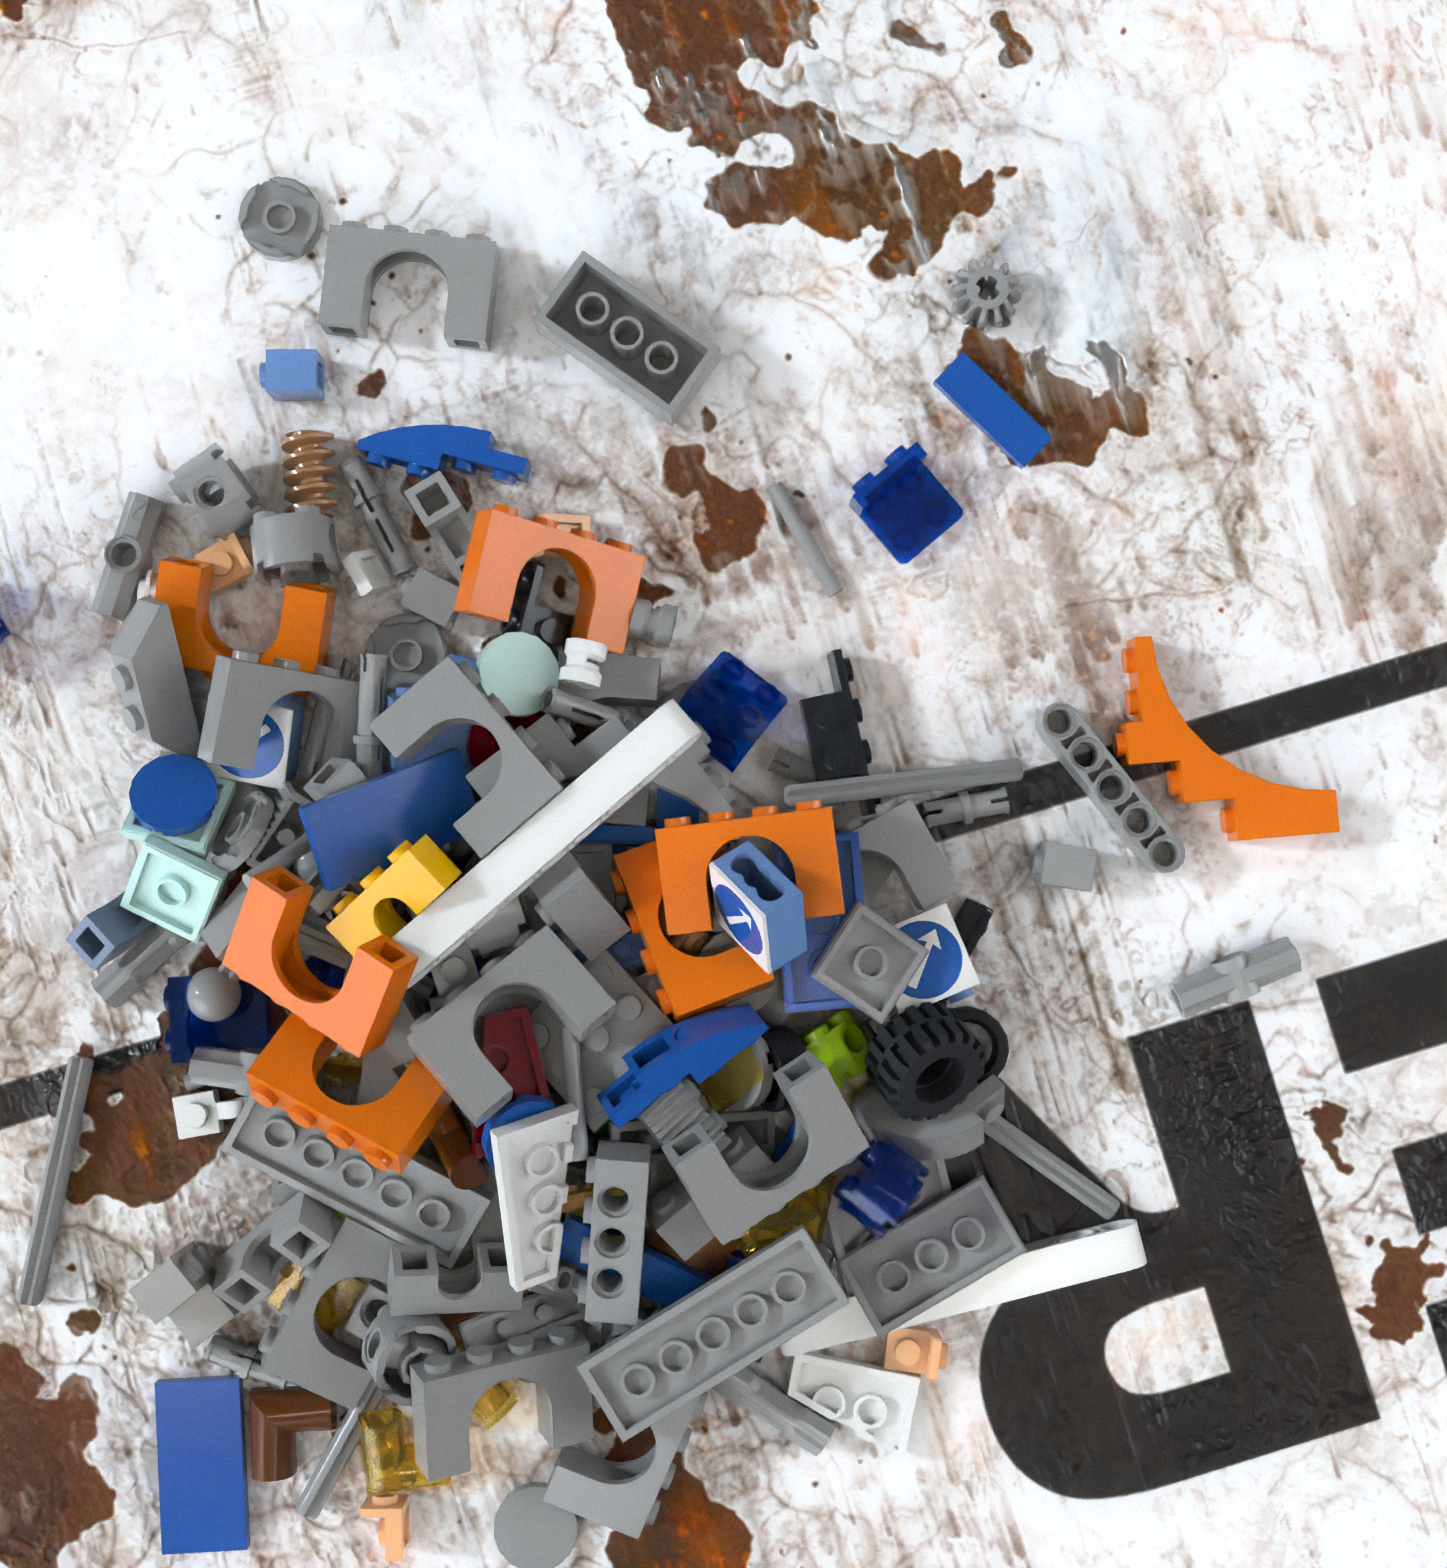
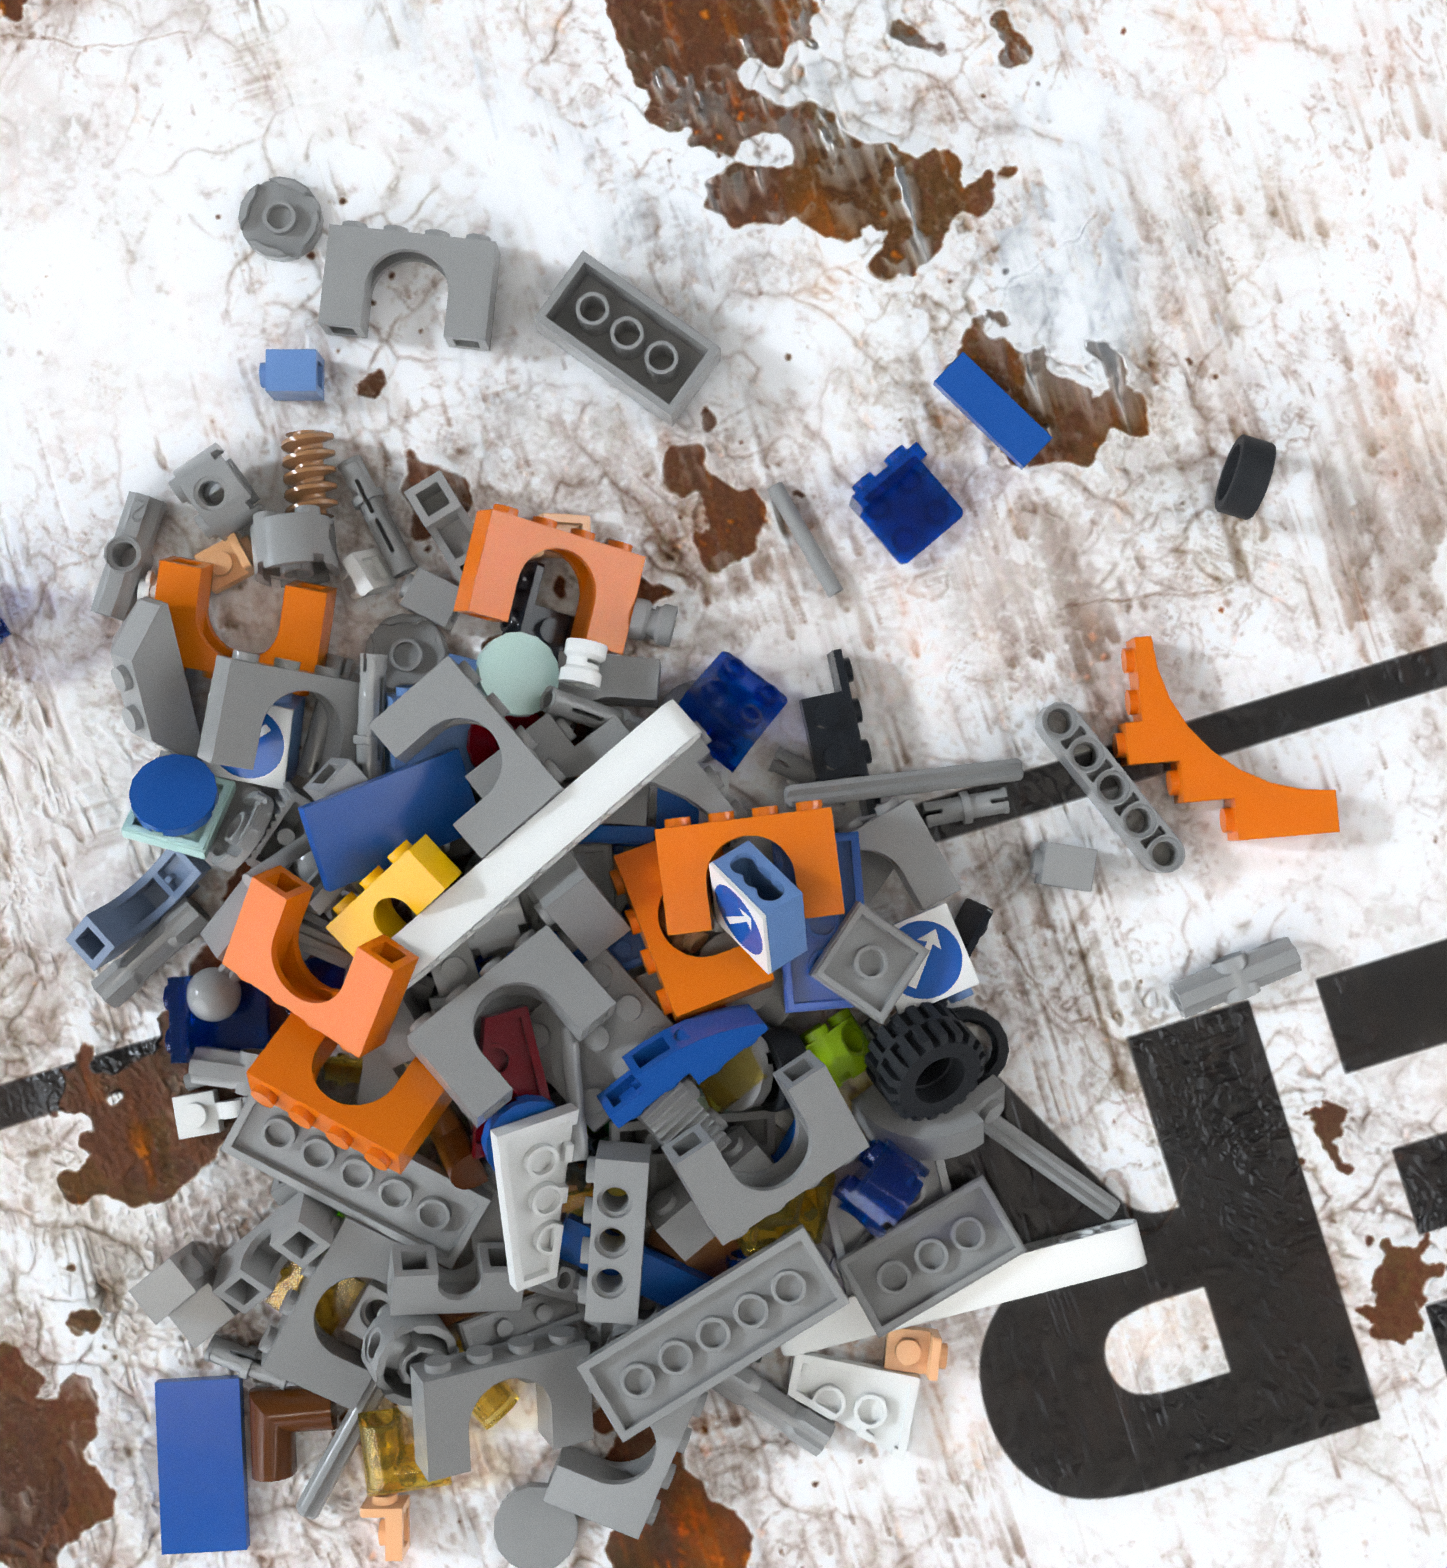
(55, 1180): light grey axle -> none
(173, 888): light aqua tile -> none
(430, 448): blue slope -> none
(996, 305): light grey gear -> none
(1245, 477): none -> black tyre

